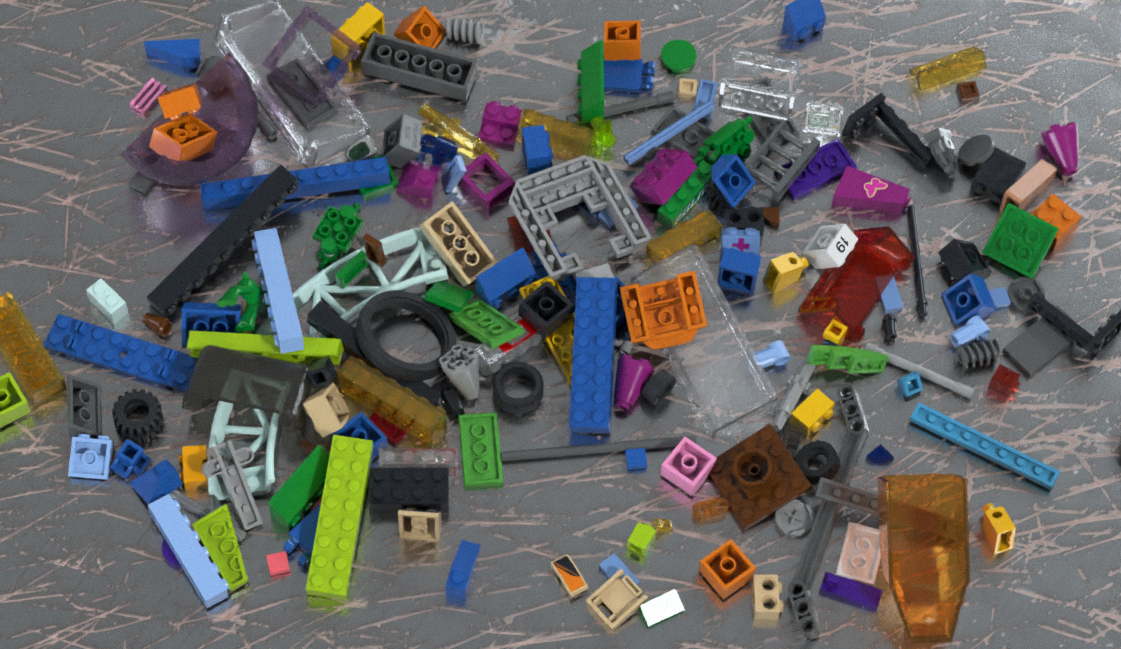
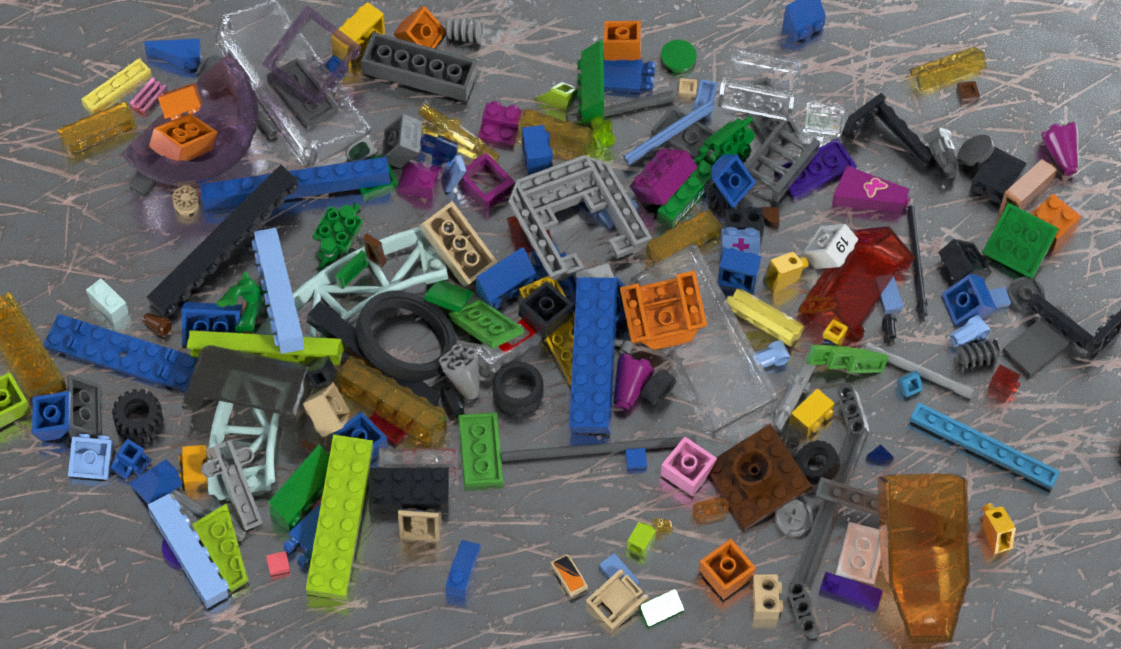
(51, 415): none -> blue slope
(97, 128): none -> clear yellow brick
(116, 85): none -> light yellow tile
(186, 200): none -> tan wheel
(559, 96): none -> lime slope
(765, 317): none -> light yellow brick

